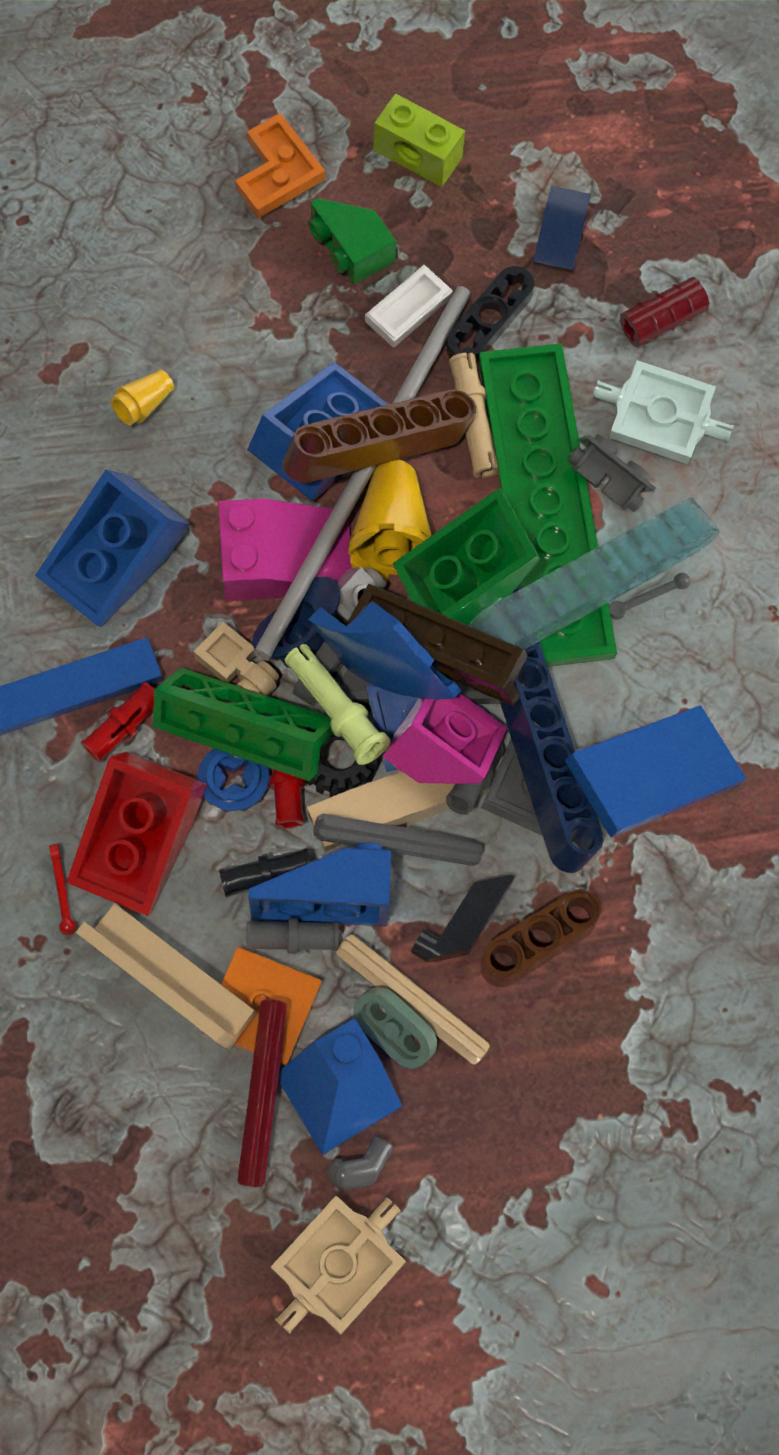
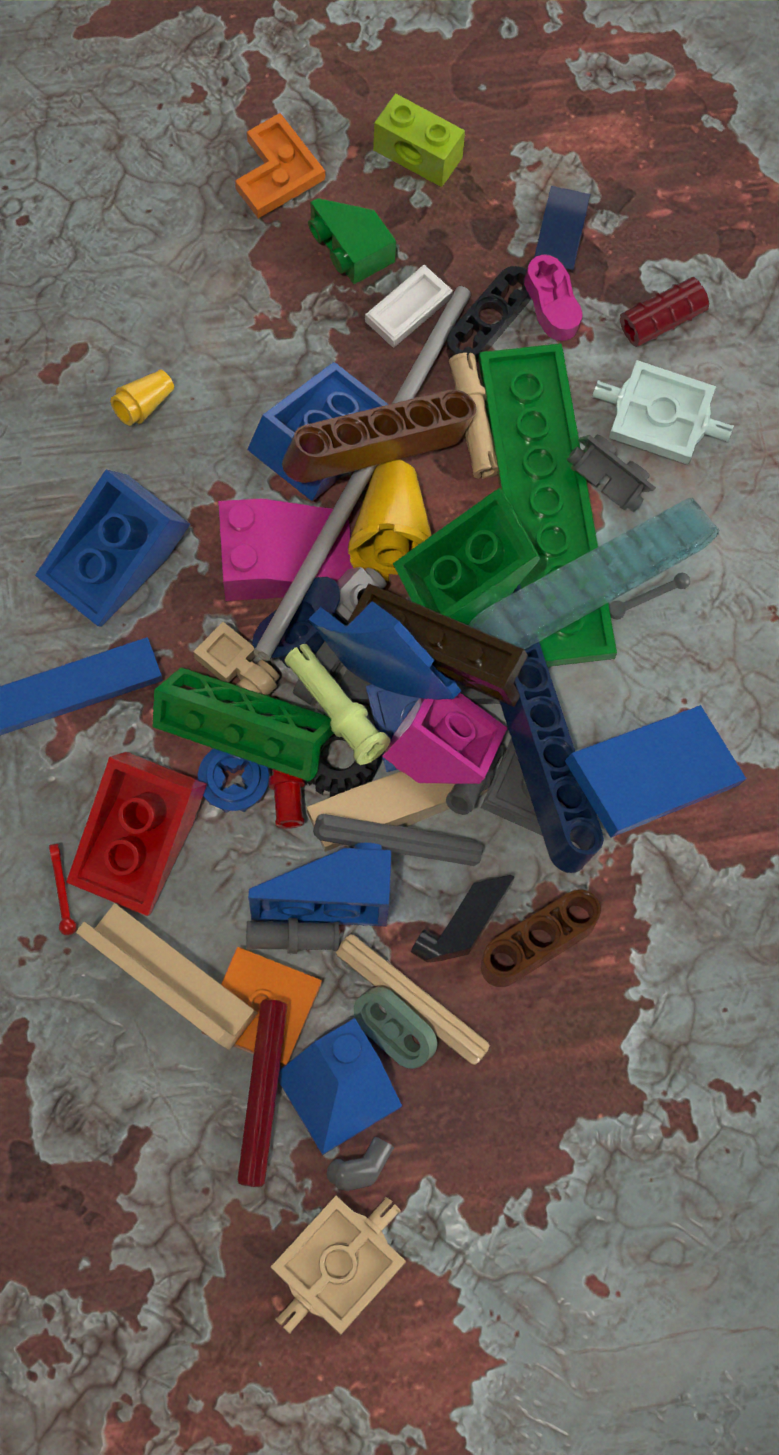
(120, 723): red pin -> none
(243, 877): black pin -> none
(553, 297): none -> dark pink piece

